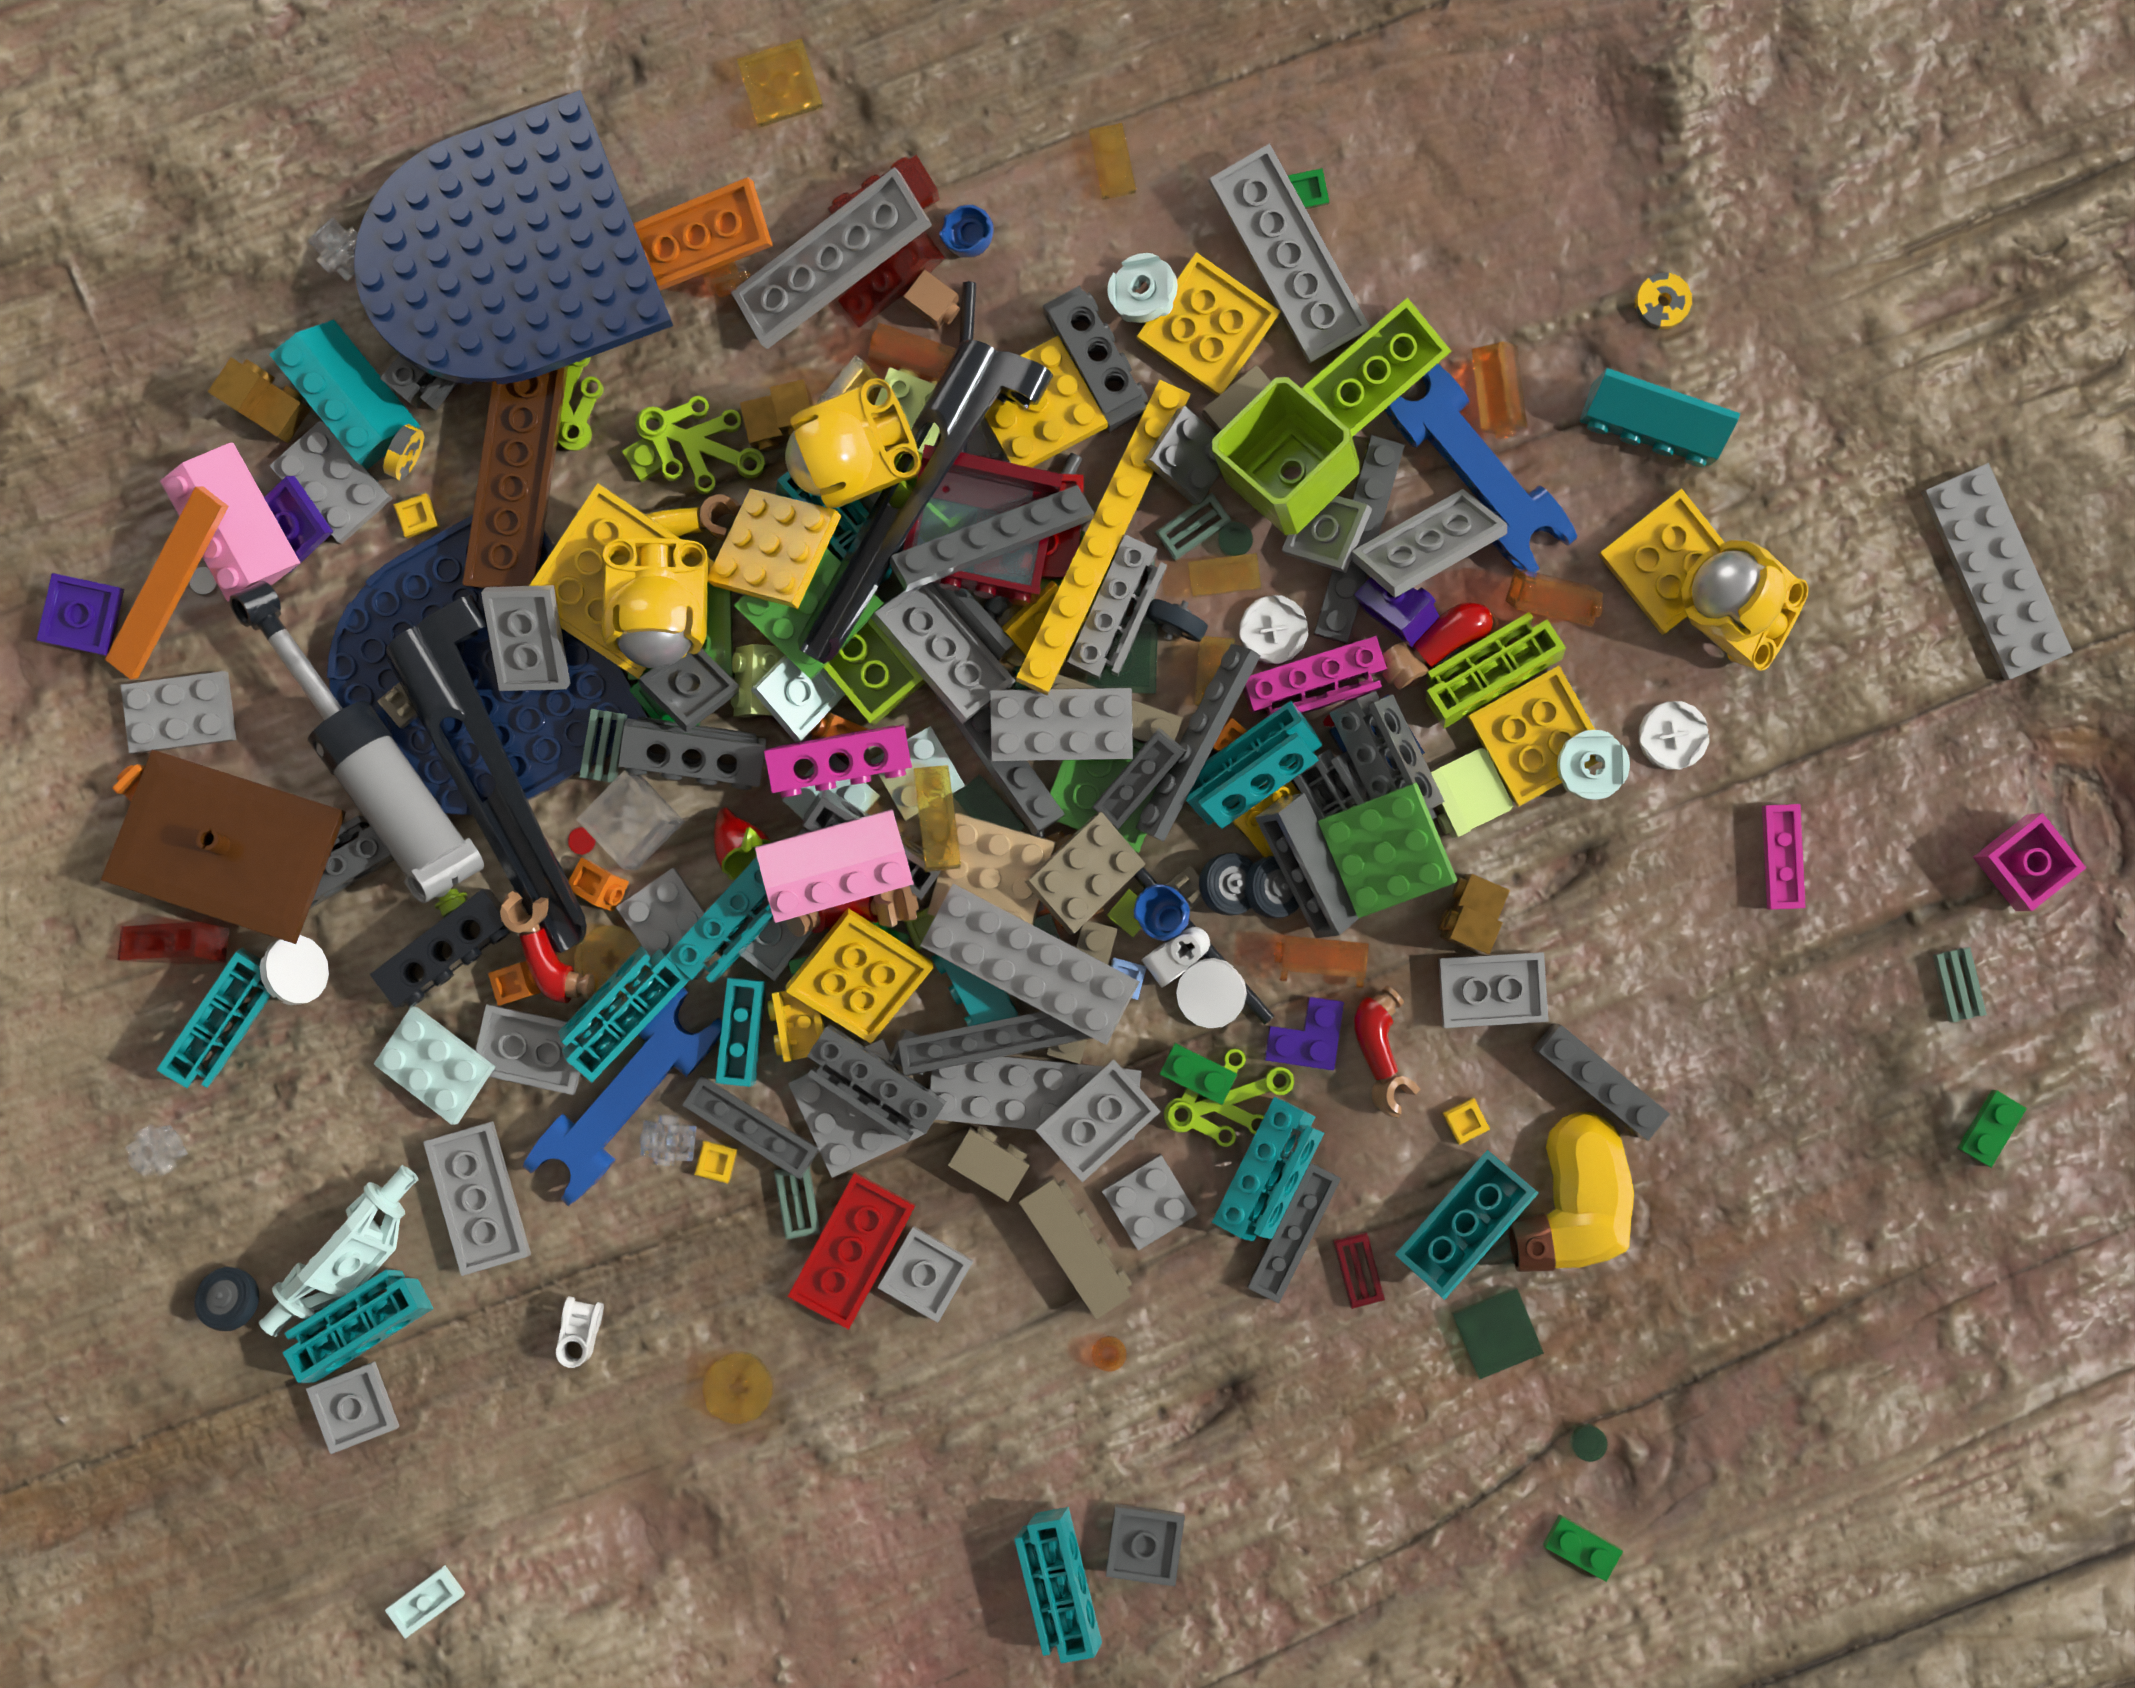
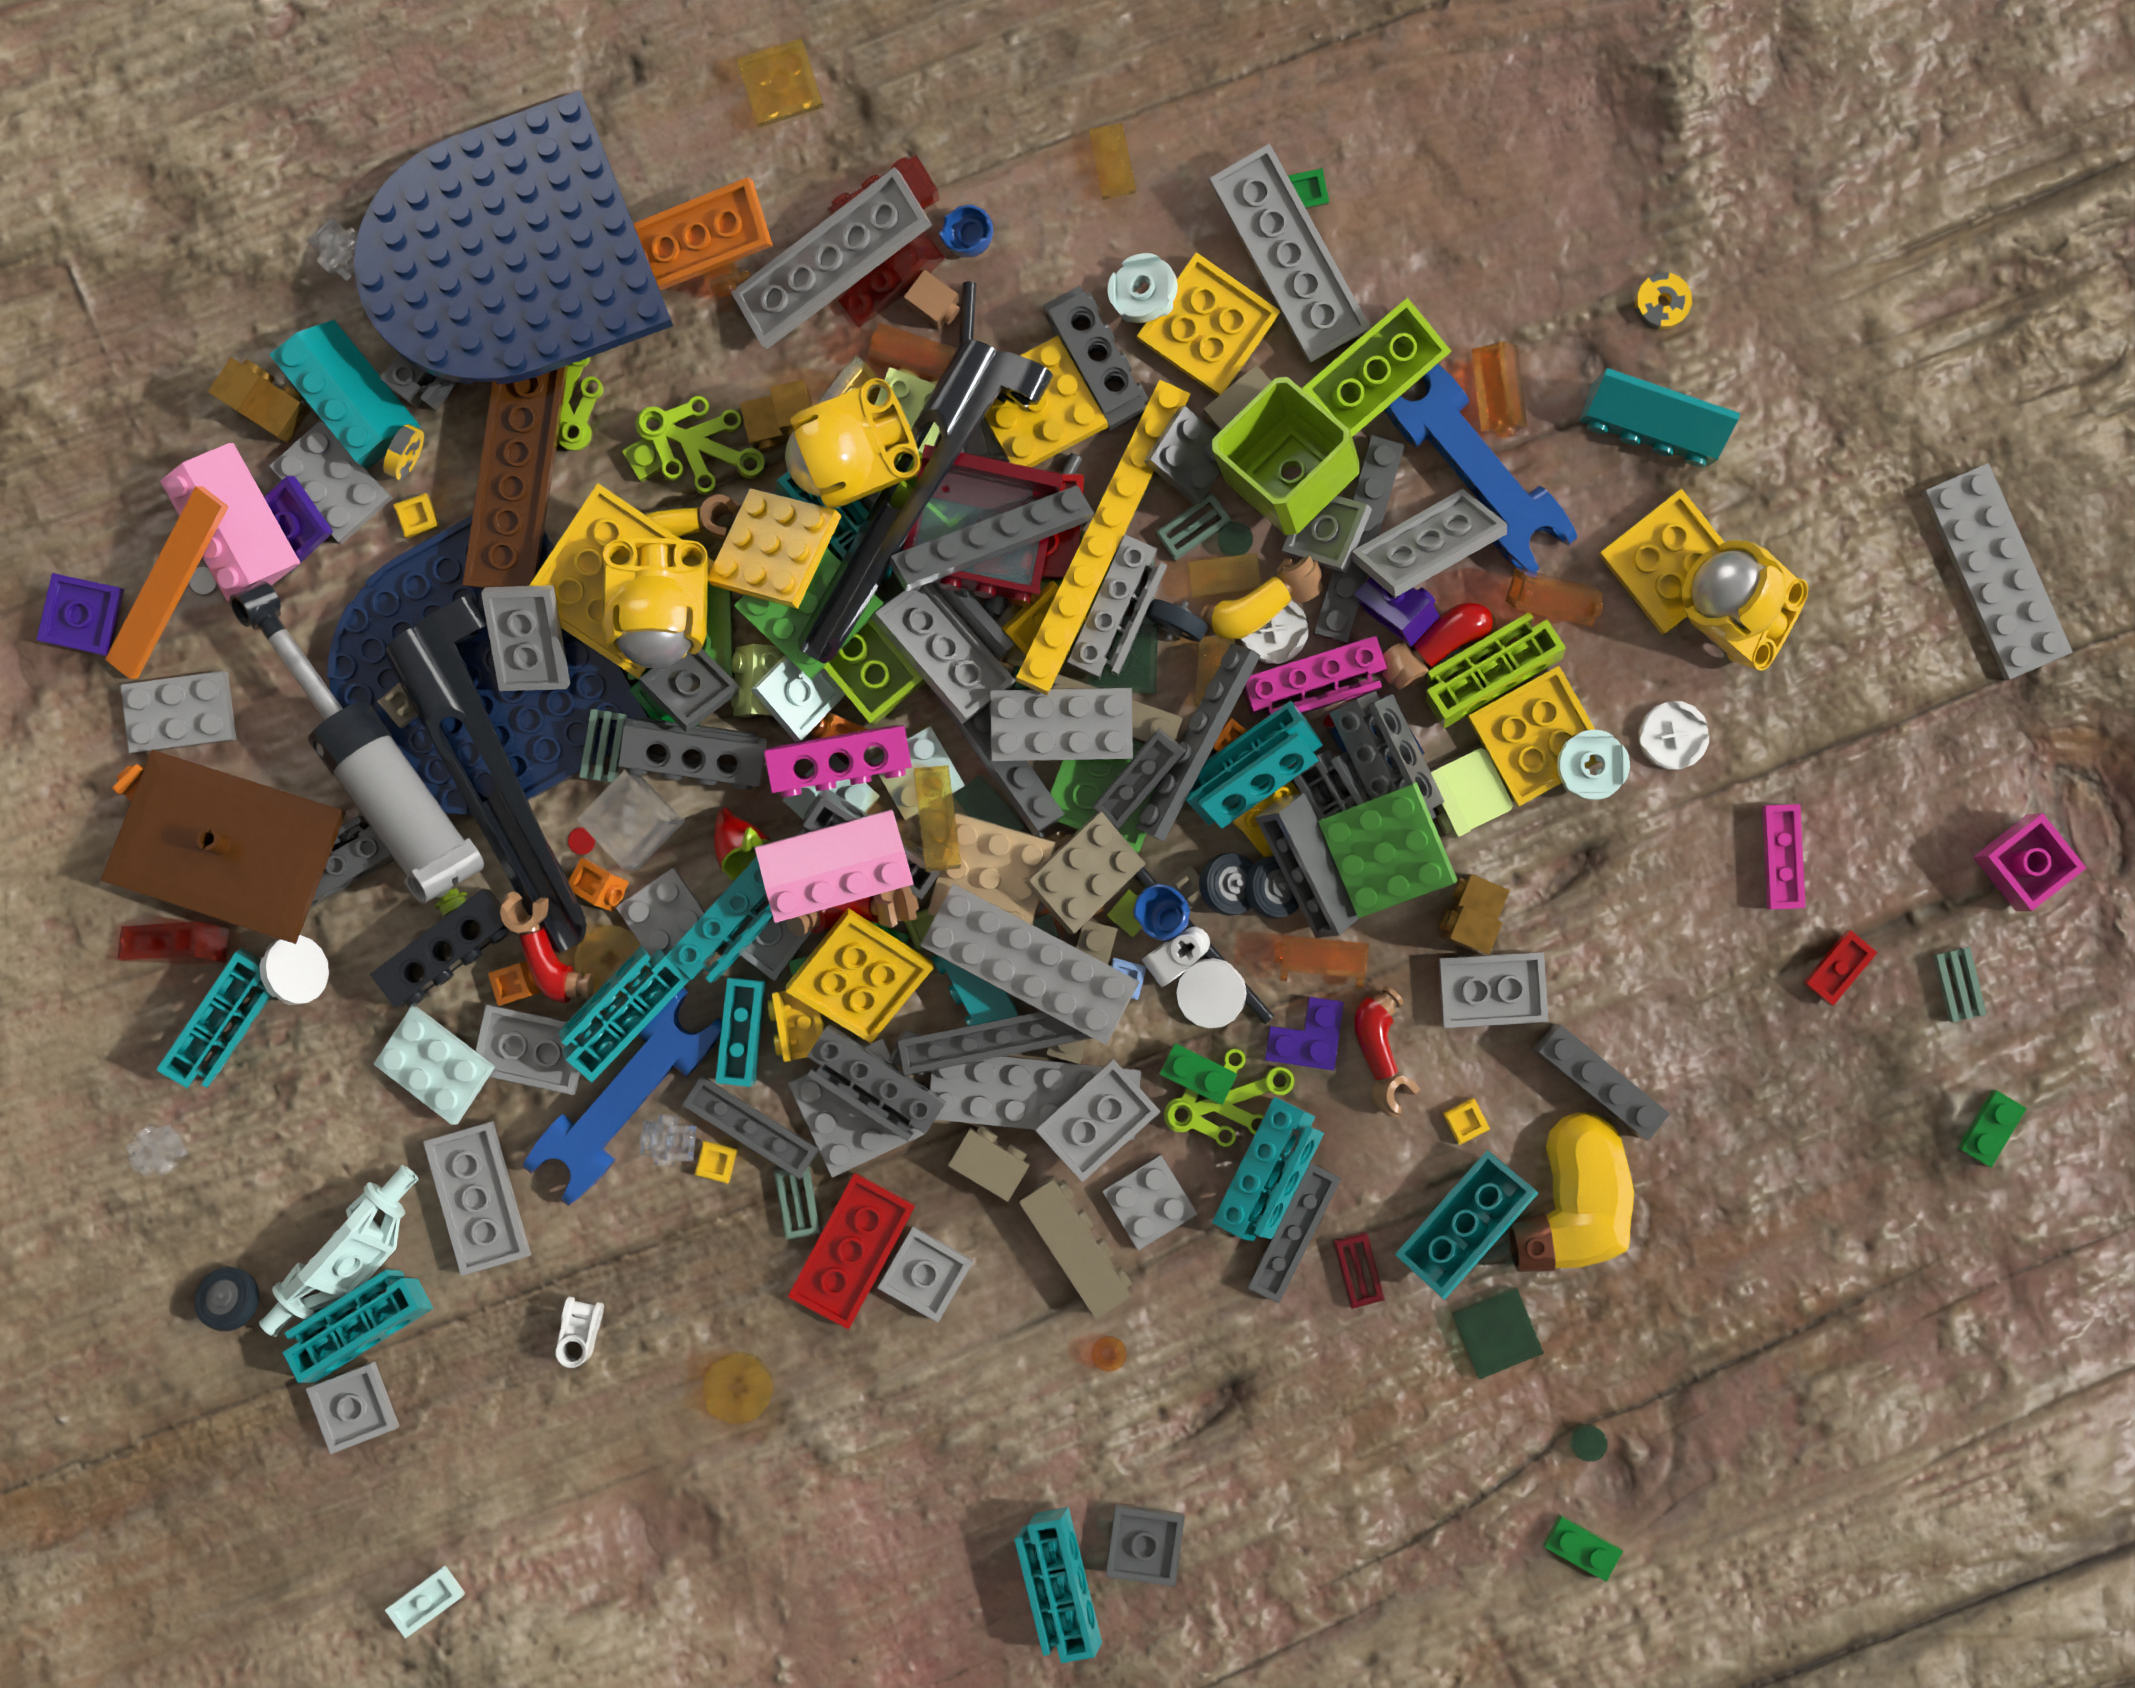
(1250, 613): none -> yellow piece
(1840, 967): none -> red plate

